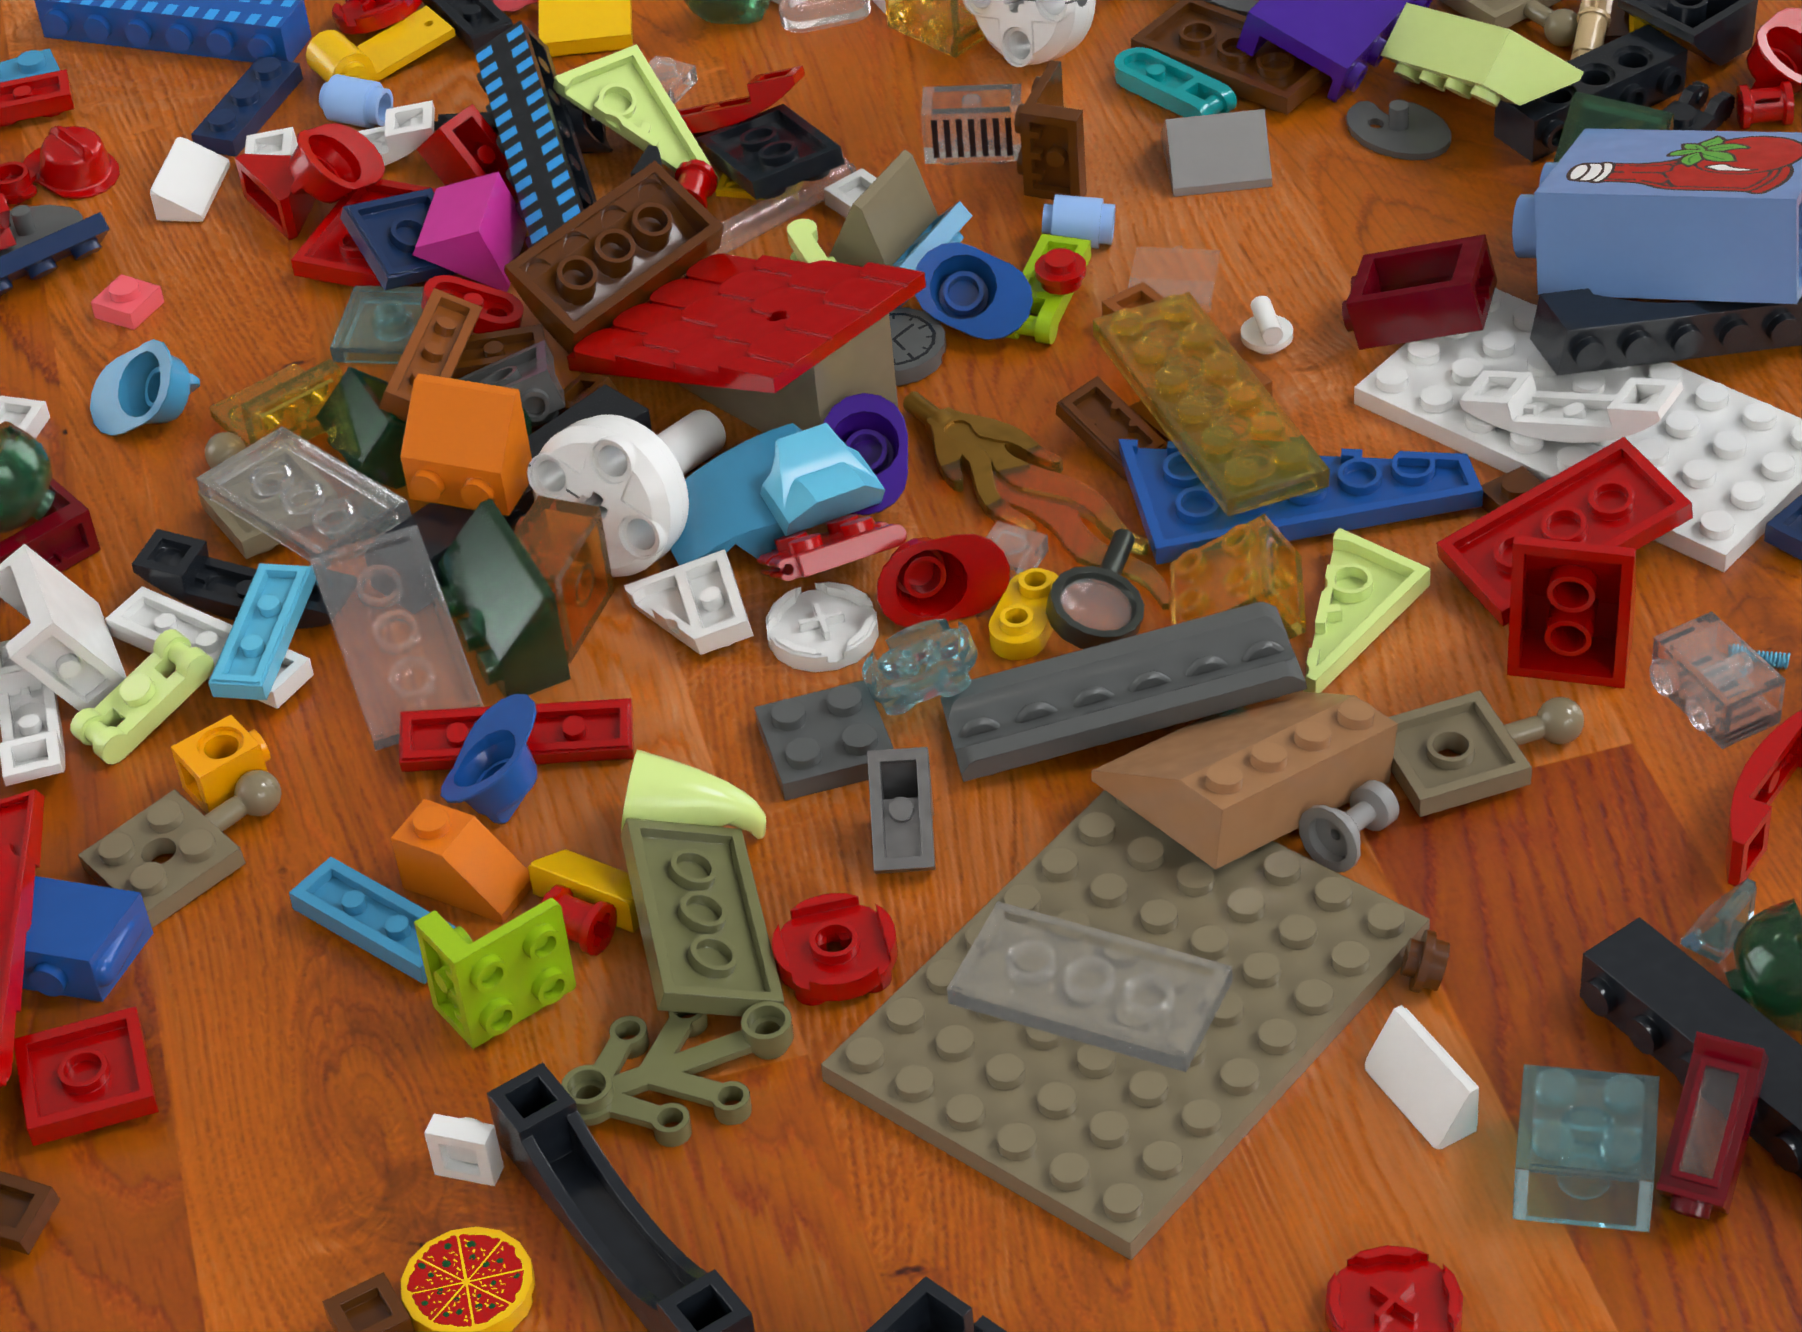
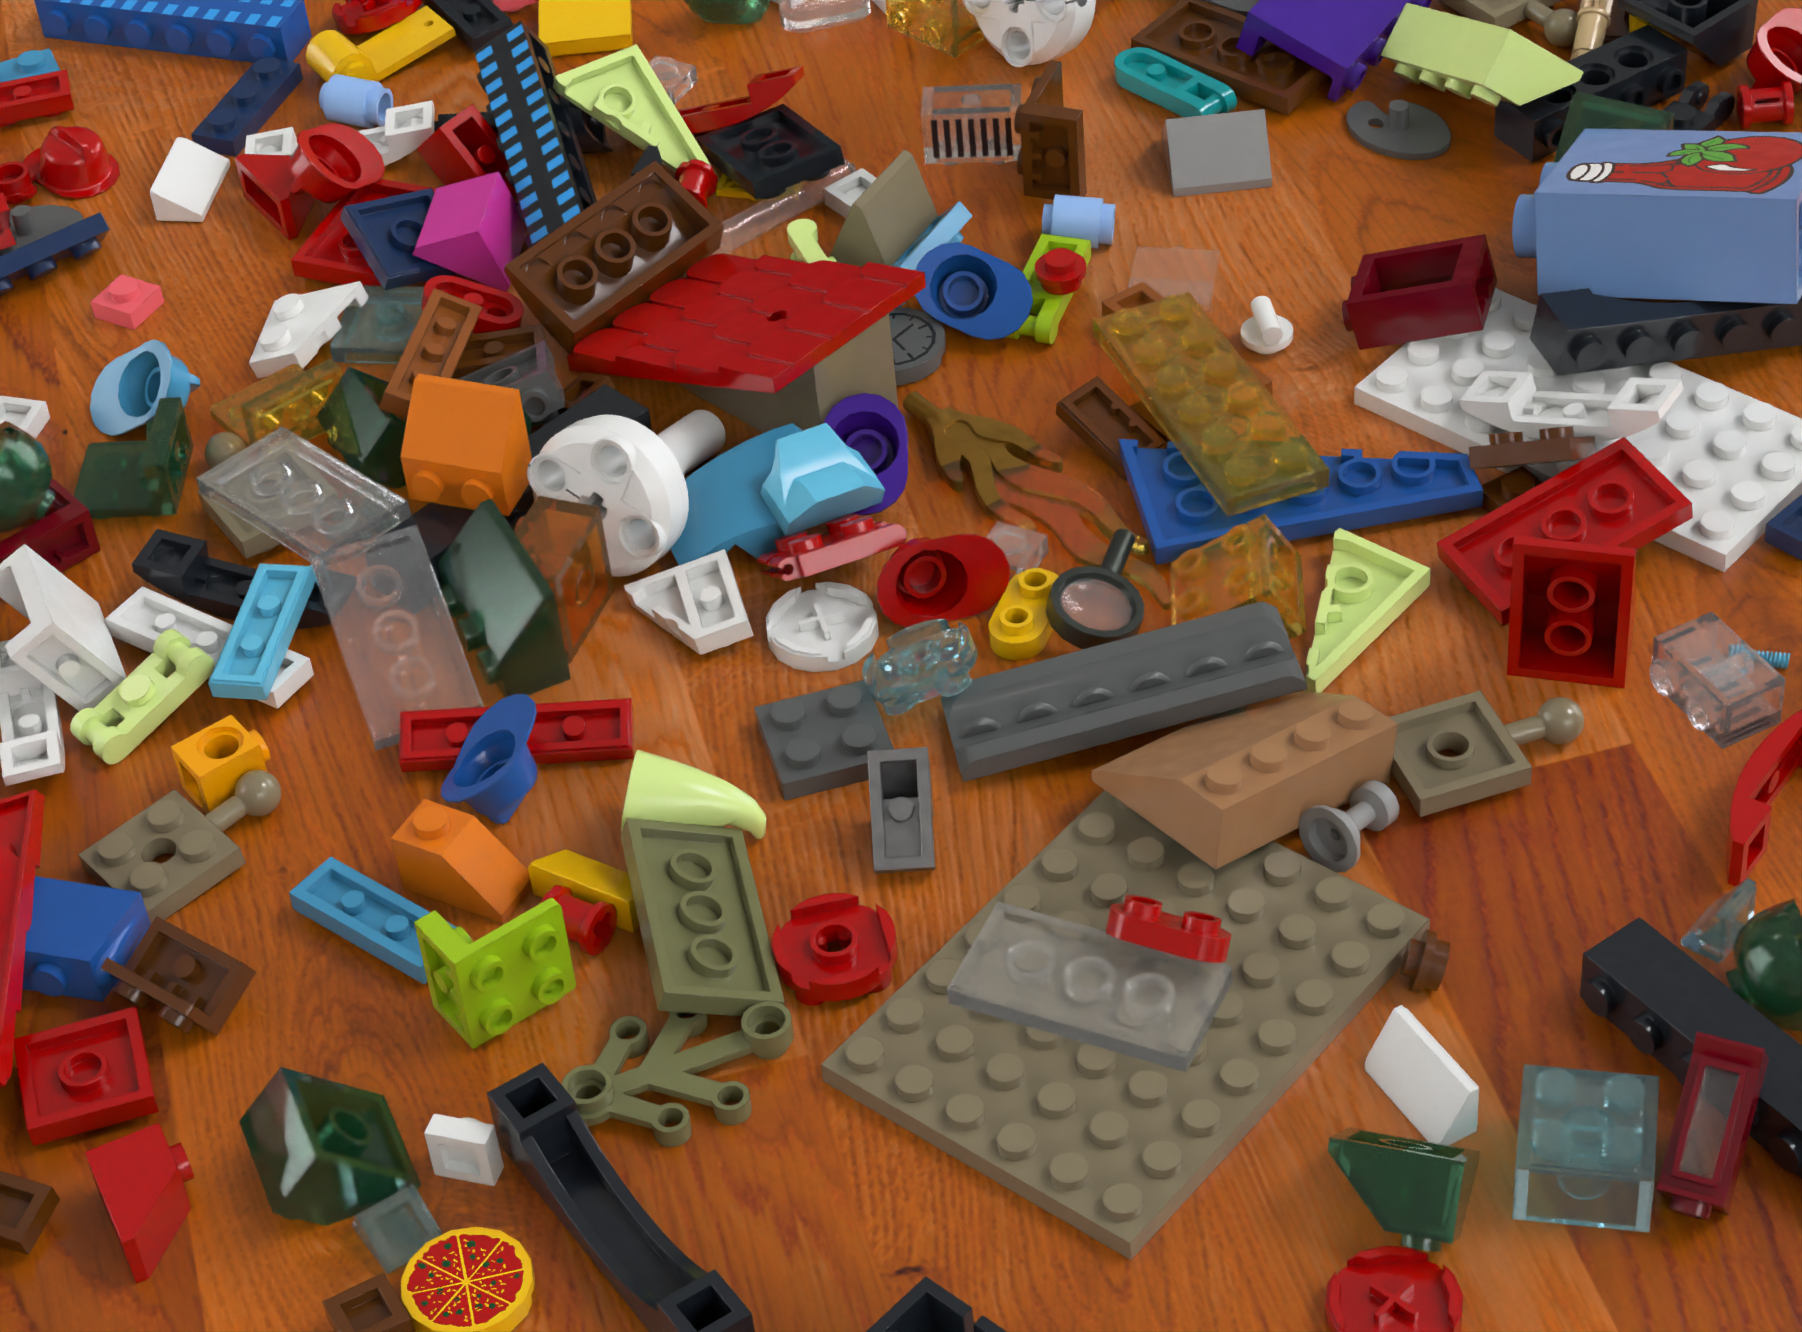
(139, 475): none -> clear green bracket
(142, 1193): none -> red slope
(183, 976): none -> reddish brown bracket
(301, 326): none -> white wing
(324, 1148): none -> clear green slope
(396, 1228): none -> clear light blue slope
(1191, 936): none -> red plate
(1409, 1183): none -> clear green slope
(1509, 449): none -> reddish brown plate

